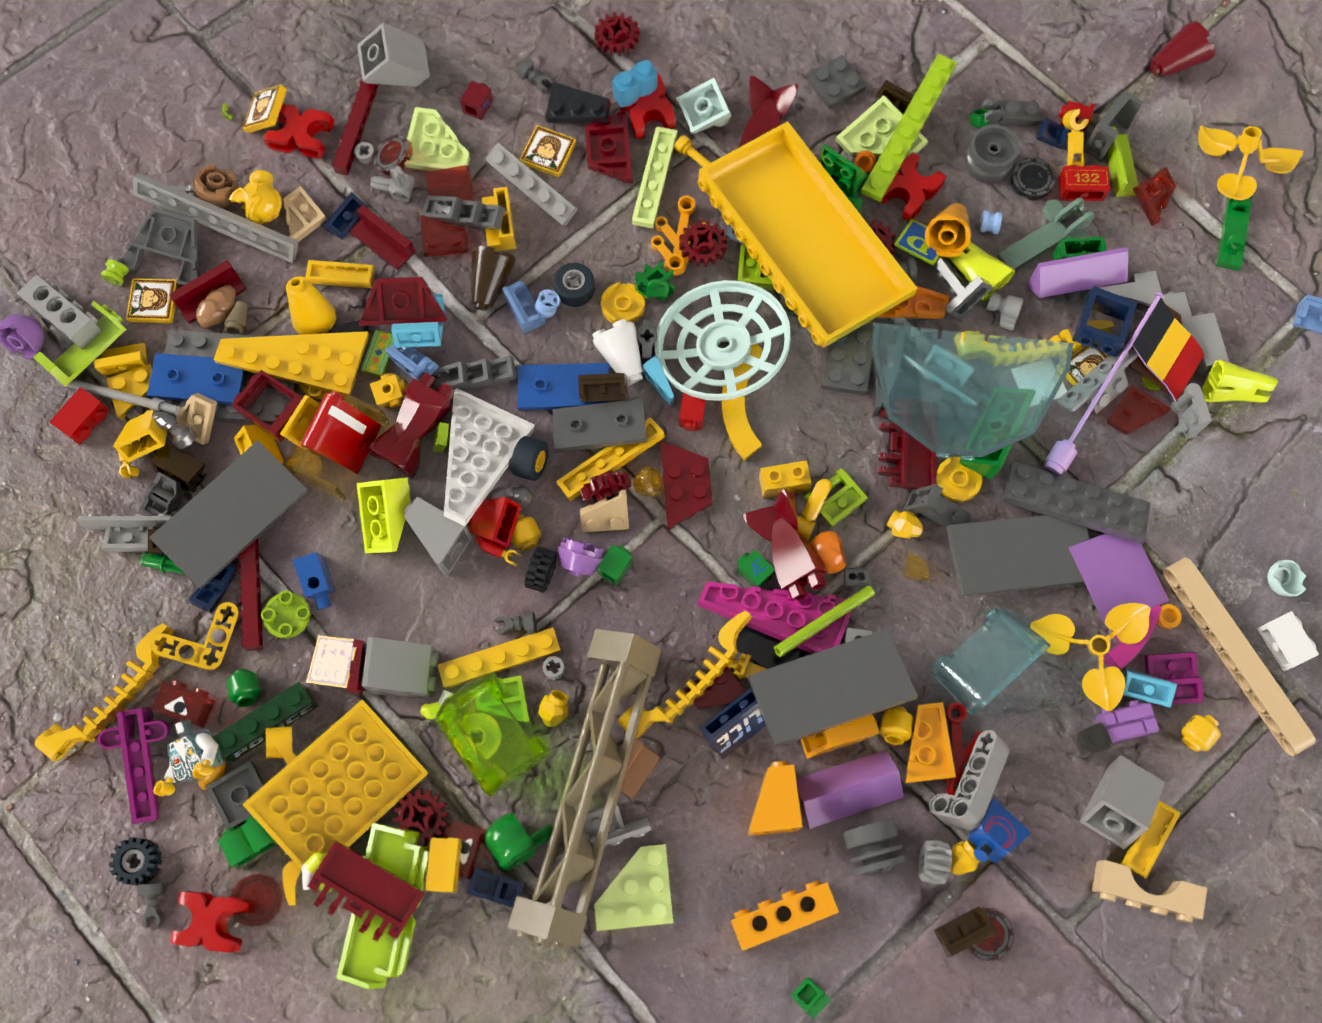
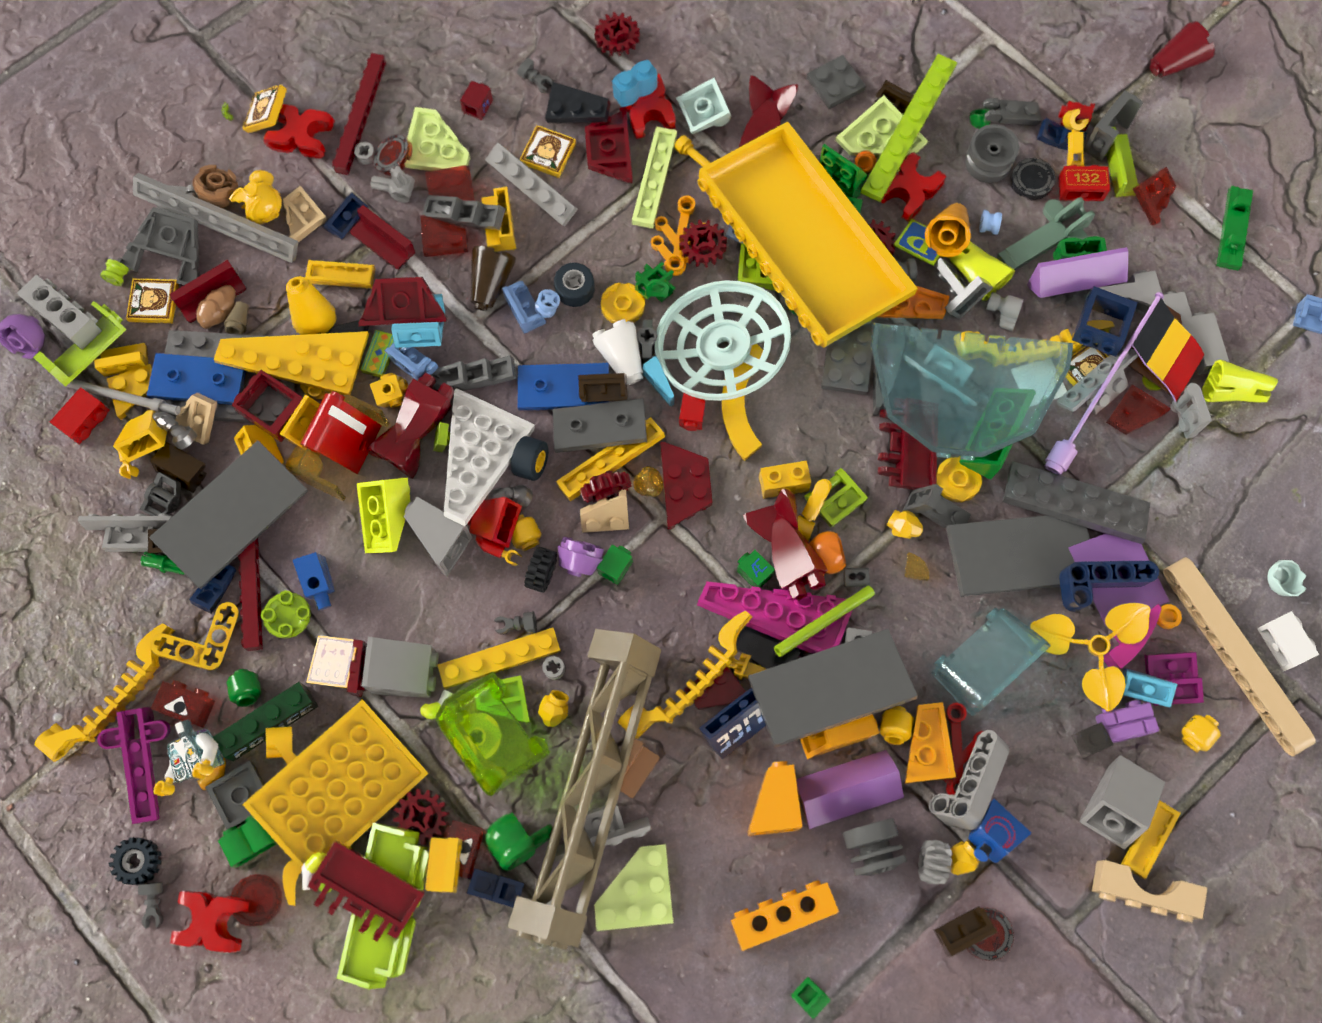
(393, 57): light grey slope -> none
(1109, 578): none -> dark blue beam
(1240, 187): yellow plant -> none

